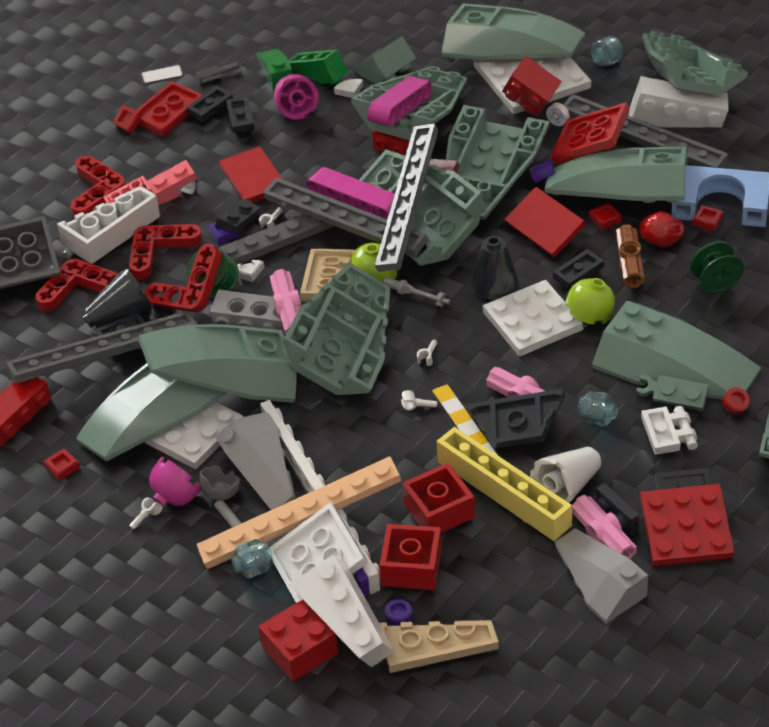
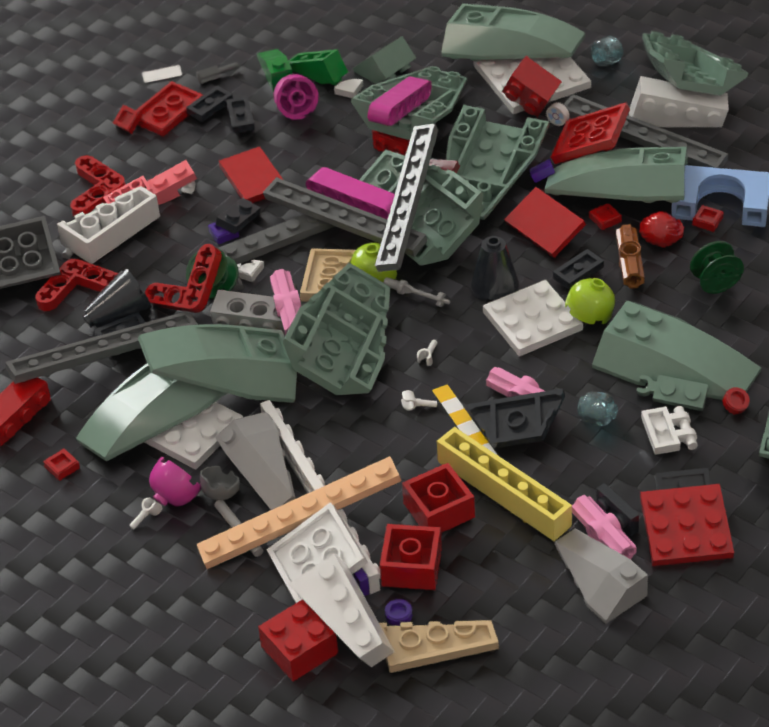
(155, 239): red beam -> none
(252, 558): clear light blue head -> none
(269, 219): white hand -> none
(567, 472): white cone -> none

